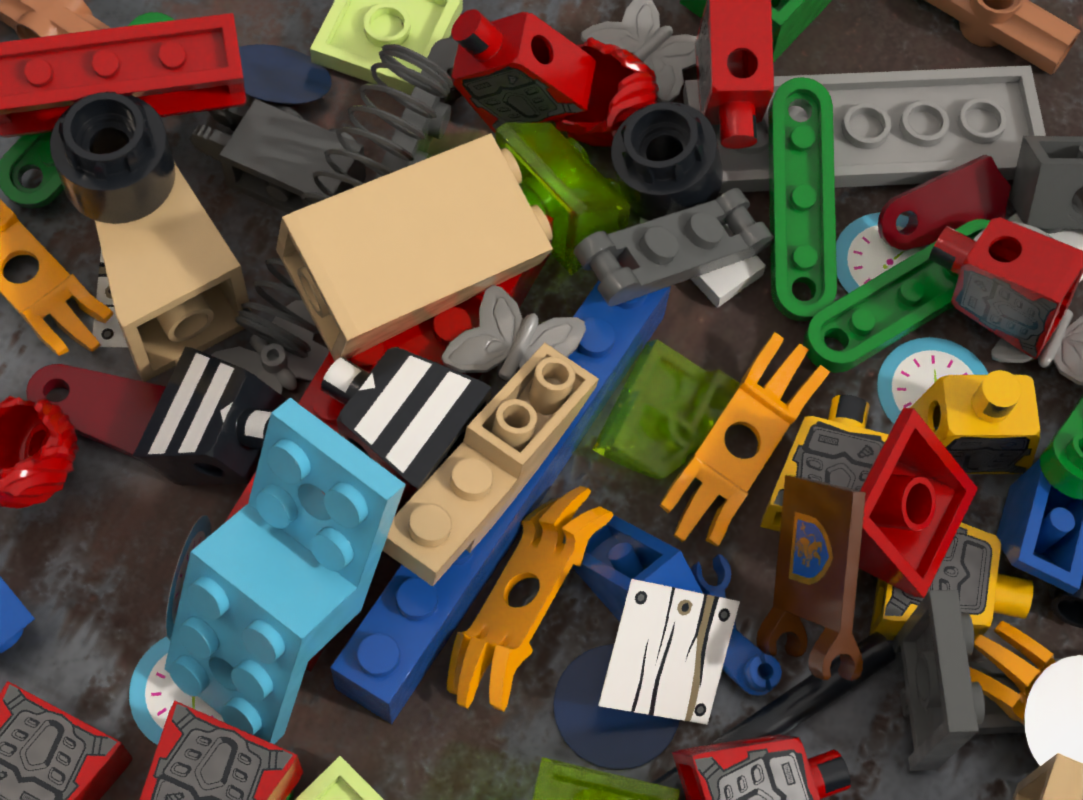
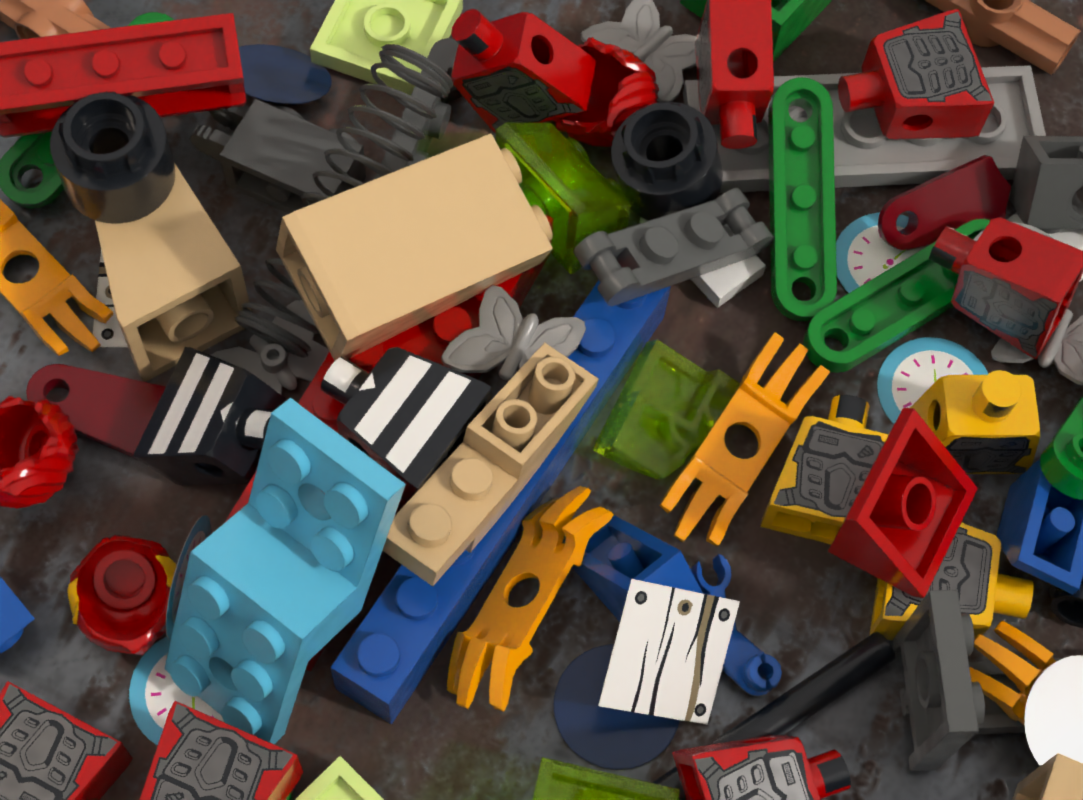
(122, 593): none -> red hair
(817, 575): reddish brown flag -> none
(922, 81): none -> torso

